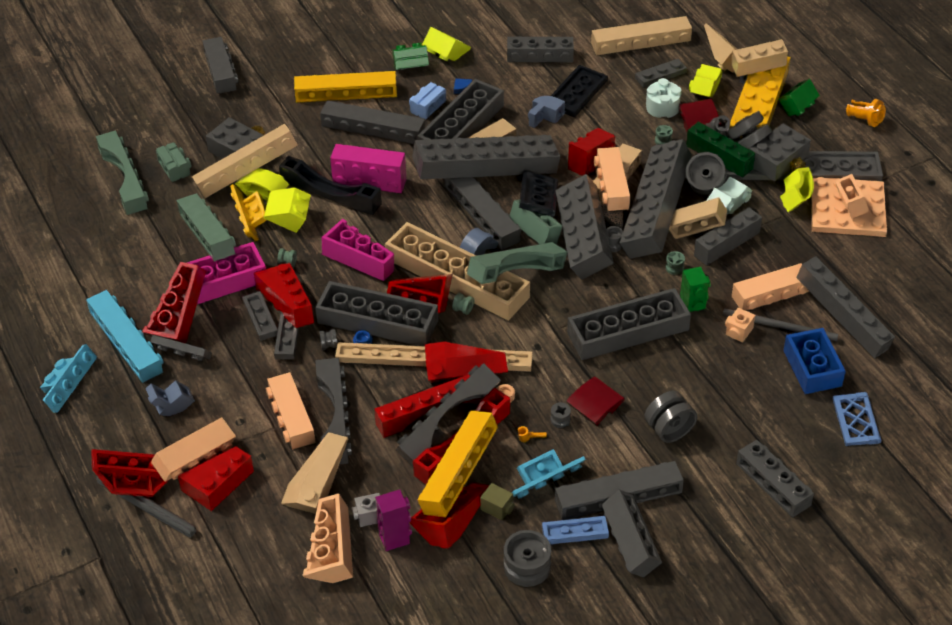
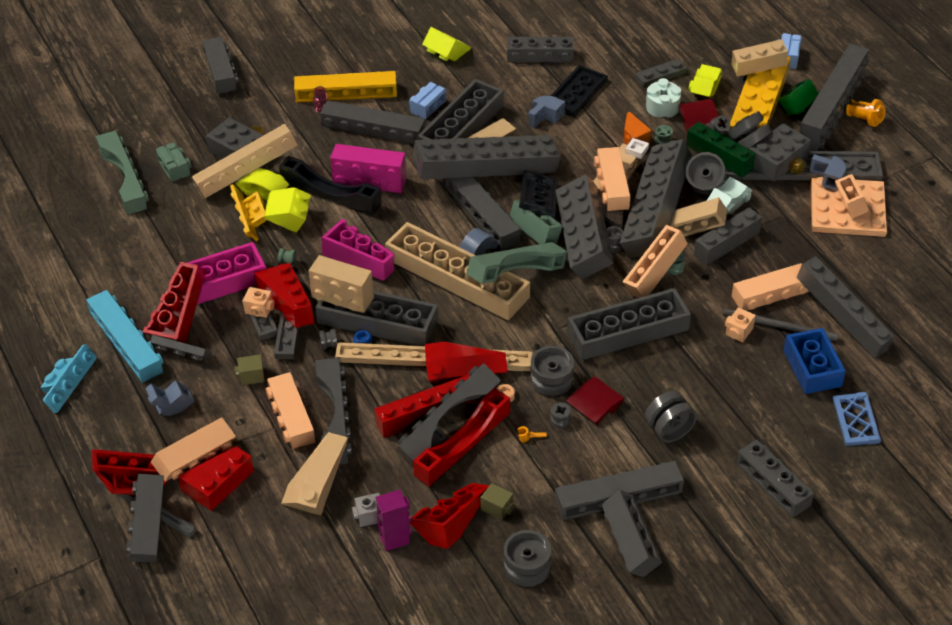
(146, 518): none -> dark grey brick
(206, 227): sand green brick -> none
(250, 370): none -> olive brick
(258, 302): none -> light nougat brick
(320, 98): none -> clear pink cone
(331, 543): light nougat wedge -> none
(341, 284): none -> tan brick
(410, 57): green brick -> none
(426, 289): red wedge -> none
(457, 464): yellow brick -> none
(460, 85): blue tile -> none
(463, 303): sand green wheel -> none
(542, 469): medium azure bracket -> none
(552, 371): none -> dark grey wheel
(575, 530): medium blue plate -> none
(582, 152): red wedge -> none
(635, 129): none -> orange slope
(637, 148): none -> white tile
(641, 35): tan brick -> none
(655, 262): none -> light nougat brick
(694, 289): green brick -> none
(721, 48): tan wedge -> none
(793, 47): none -> light blue brick
(798, 188): neon yellow brick -> none
(829, 169): none -> sand blue brick
(835, 96): none -> dark grey brick

